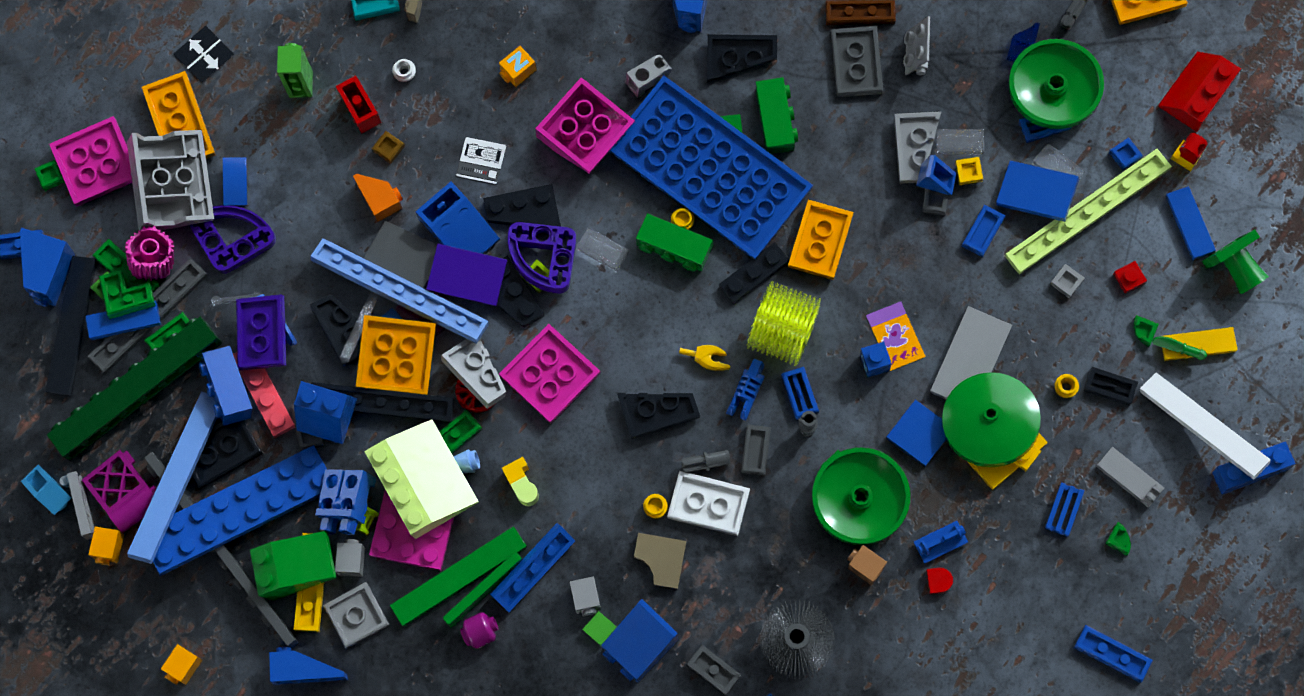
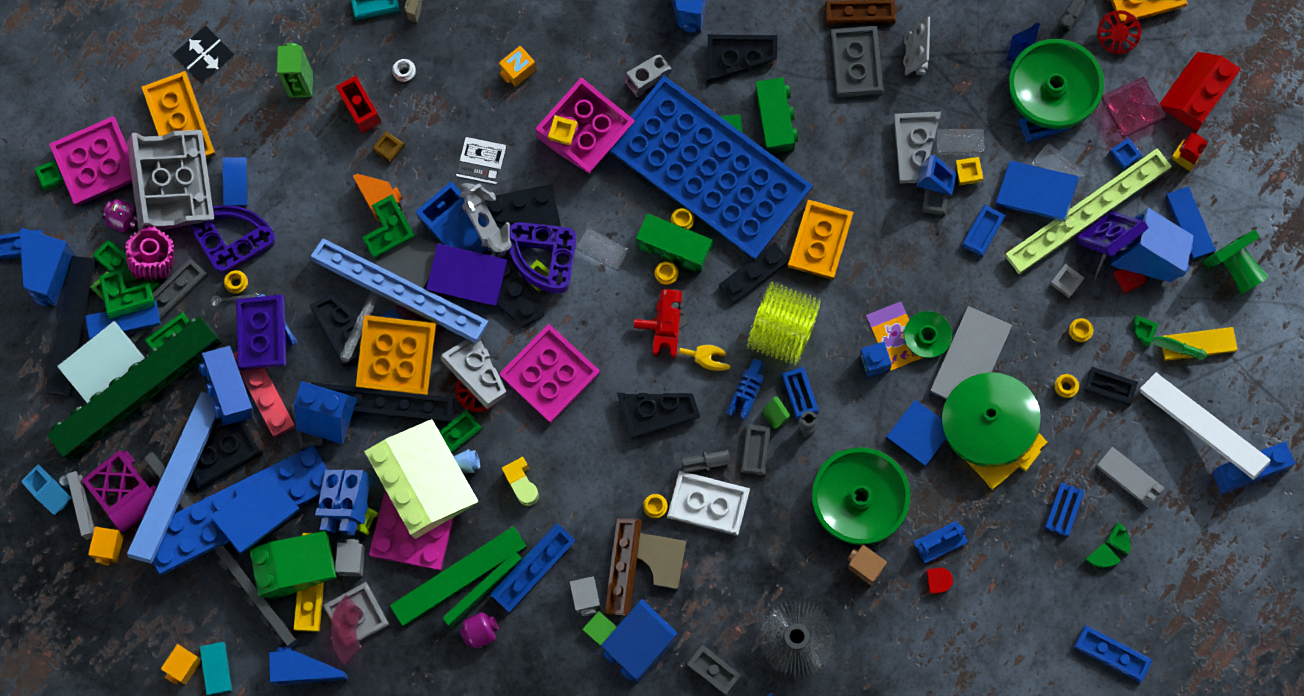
(100, 361): none -> light aqua tile
(120, 215): none -> magenta head
(216, 668): none -> teal tile
(232, 276): none -> yellow plate
(254, 513): none -> blue tile
(344, 629): none -> clear pink tile
(393, 230): none -> green tile
(491, 235): none -> light grey piece
(562, 130): none -> yellow plate
(623, 567): none -> reddish brown tile
(666, 273): none -> yellow plate
(670, 318): none -> red piece
(776, 413): none -> bright green slope
(930, 323): none -> green dish
(1081, 330): none -> yellow plate
(1103, 557): none -> green tile
(1111, 233): none -> dark purple tile
(1119, 32): none -> red wheel
(1133, 107): none -> clear pink plate
(1158, 251): none -> slope

